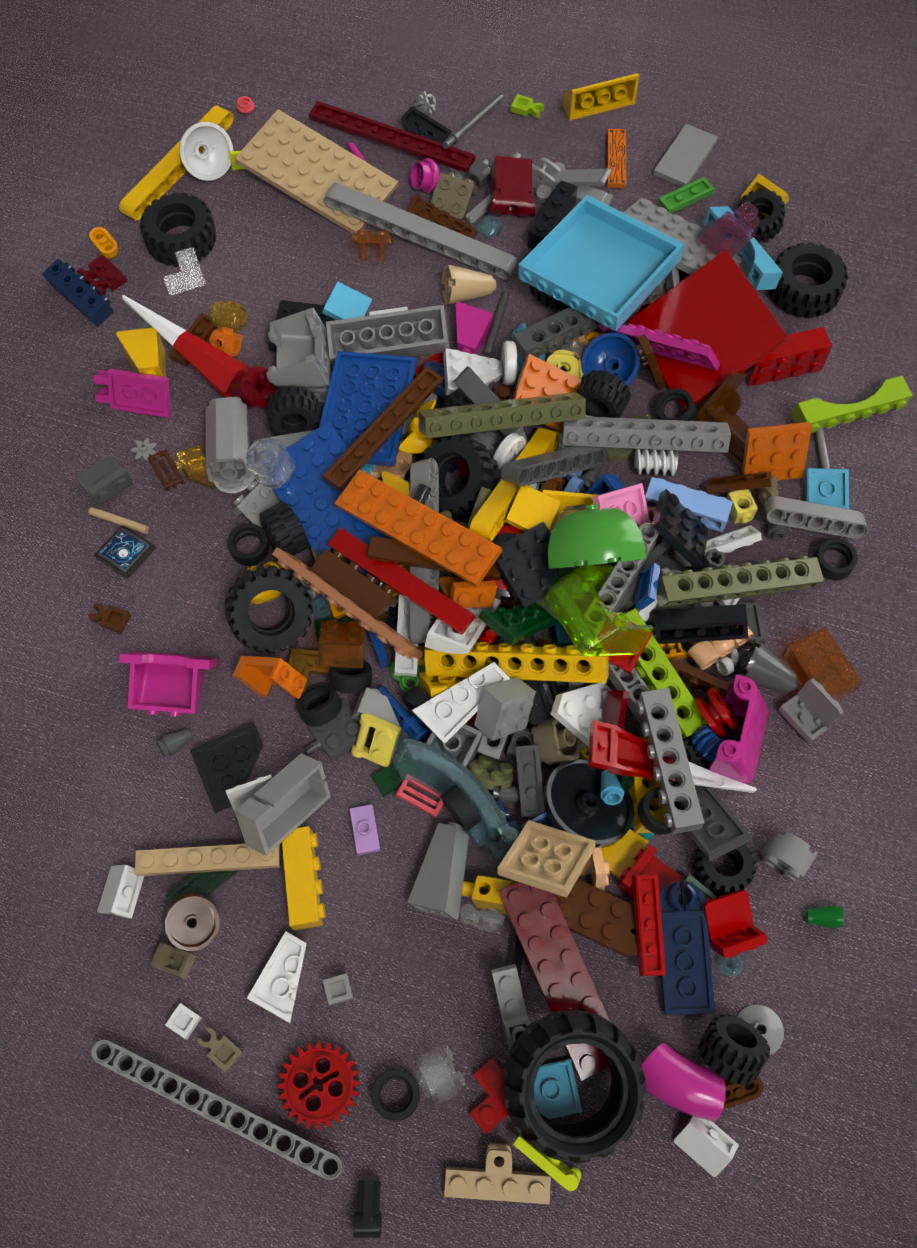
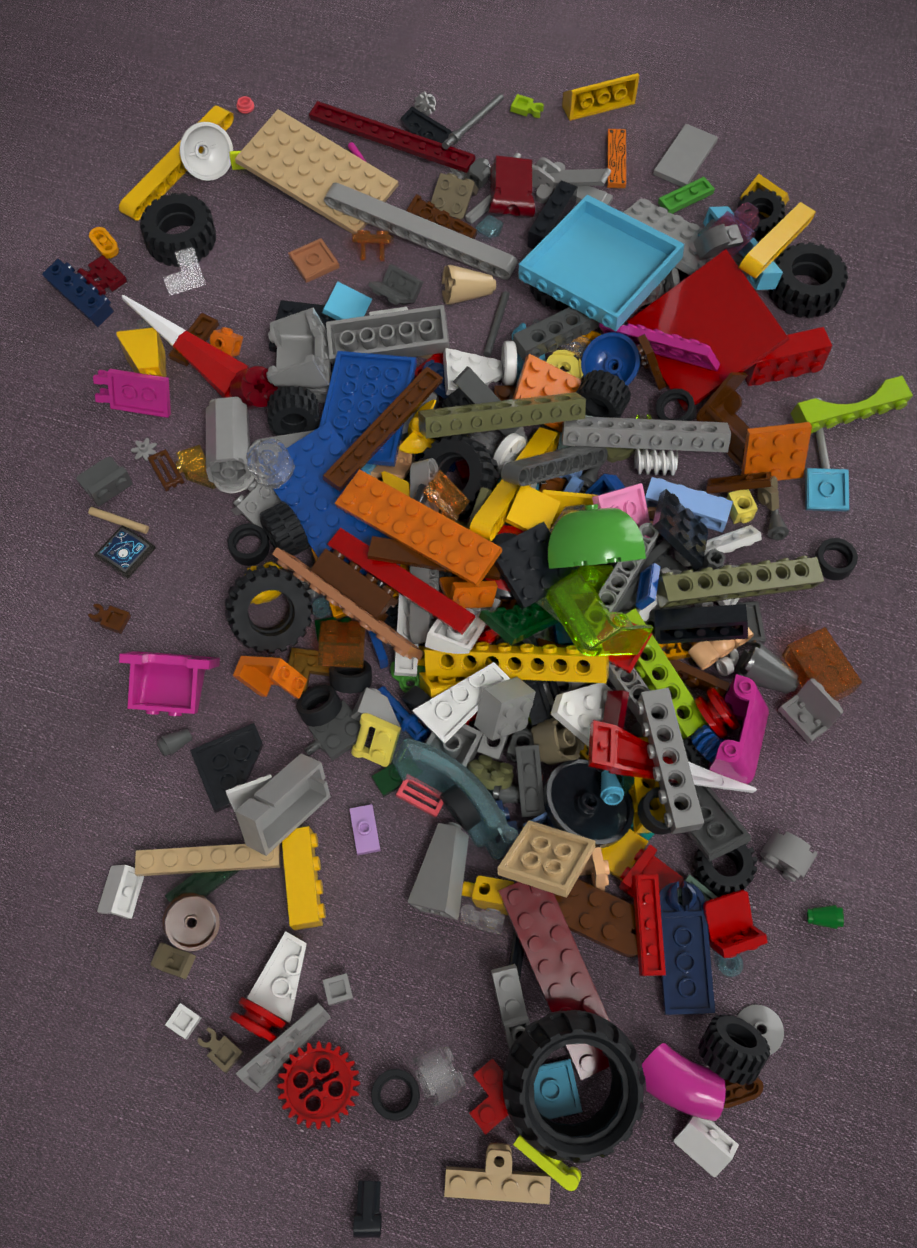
(203, 1108): light grey beam -> none
(228, 315): clear yellow tile -> none
(257, 1020): none -> red wheel
(271, 1059): none -> light grey wing
(313, 260): none -> nougat tile
(397, 286): none -> dark grey bracket
(425, 175): dark pink piece -> none
(446, 496): none -> clear orange plate
(472, 327): dark pink slope -> none
(716, 239): none -> flat silver brick
(777, 240): none -> yellow beam
(815, 517): light grey beam -> none

